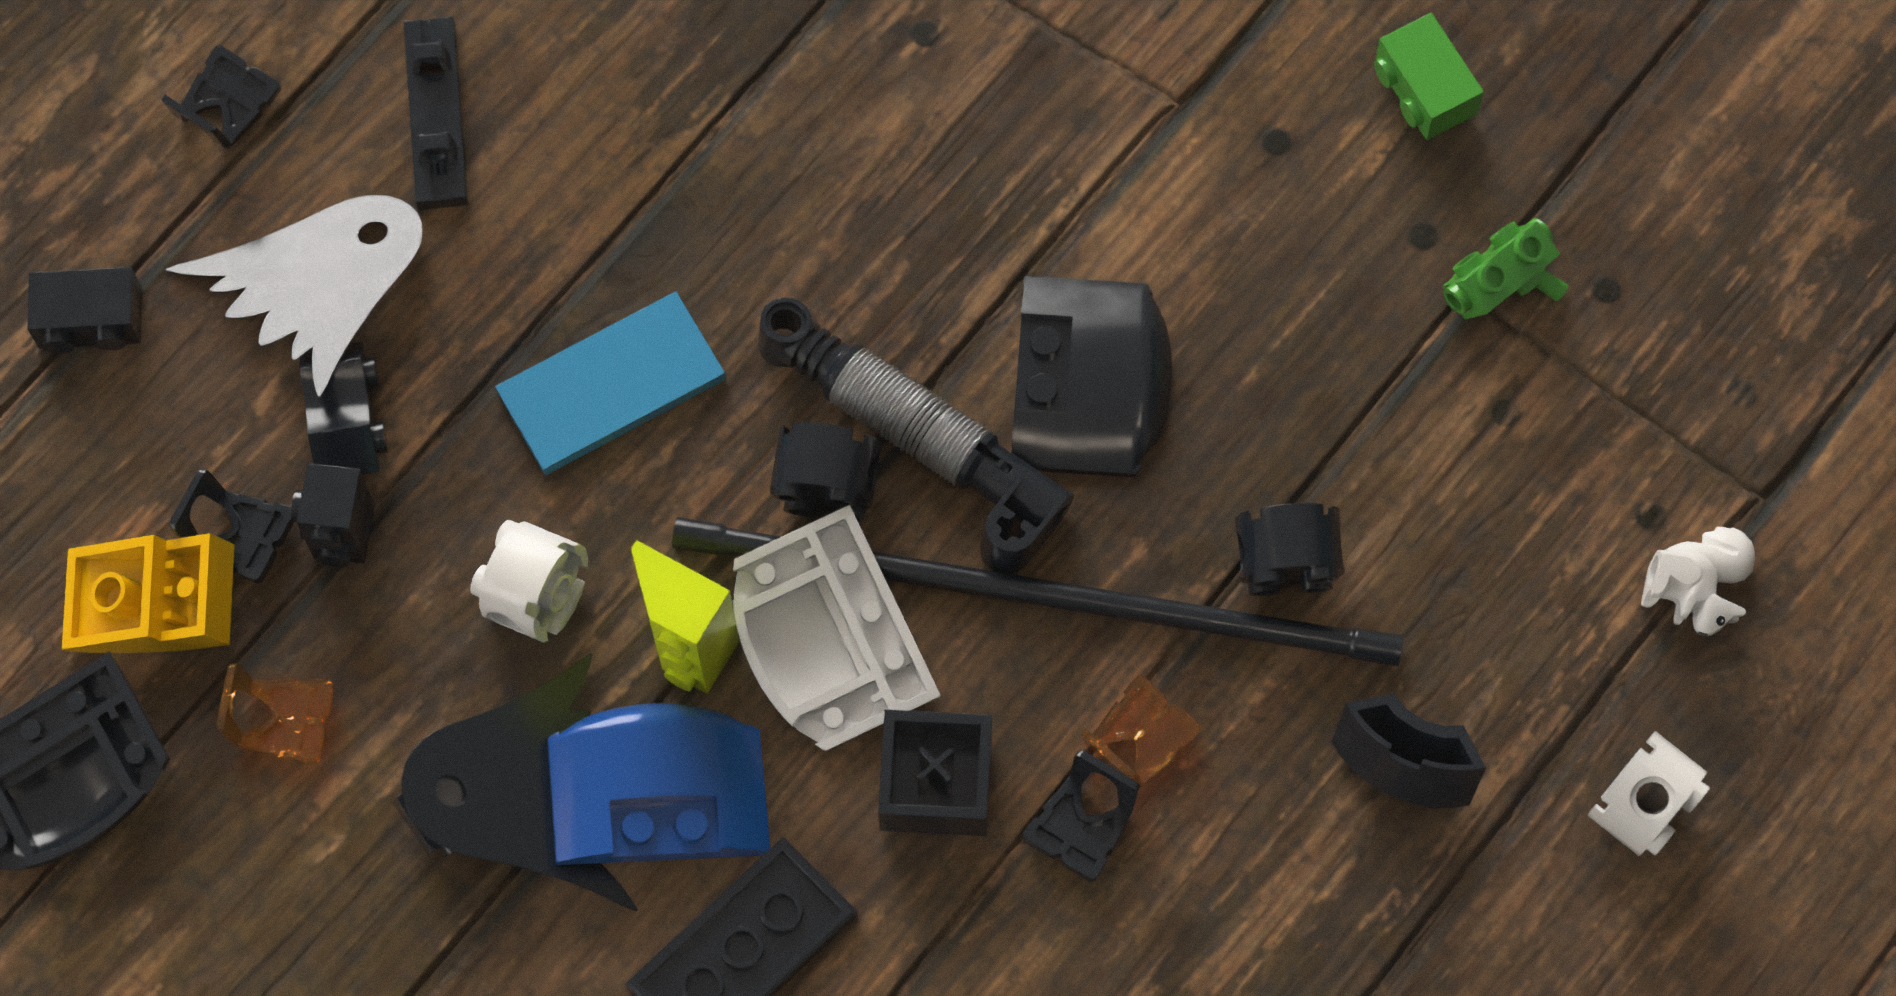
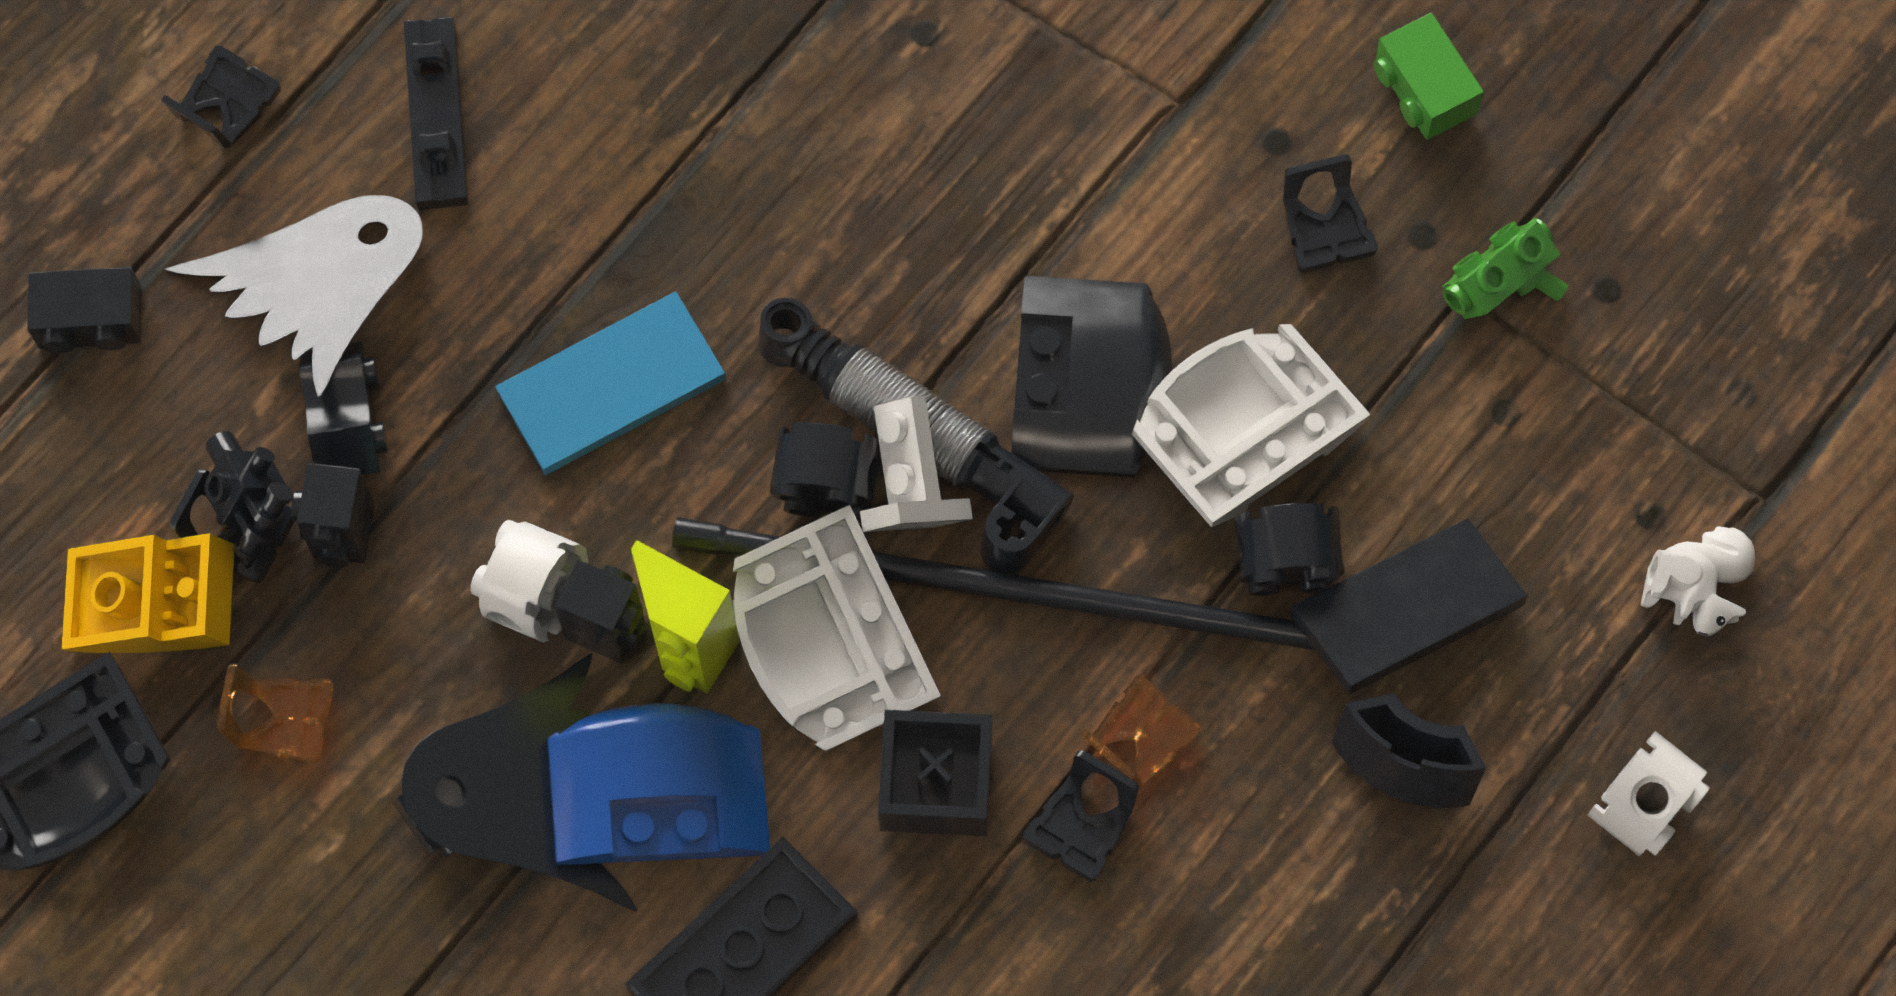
(246, 492): none -> black piece
(601, 611): none -> black brick
(910, 472): none -> white bracket
(1245, 419): none -> white slope
(1331, 236): none -> black piece
(1408, 606): none -> black tile

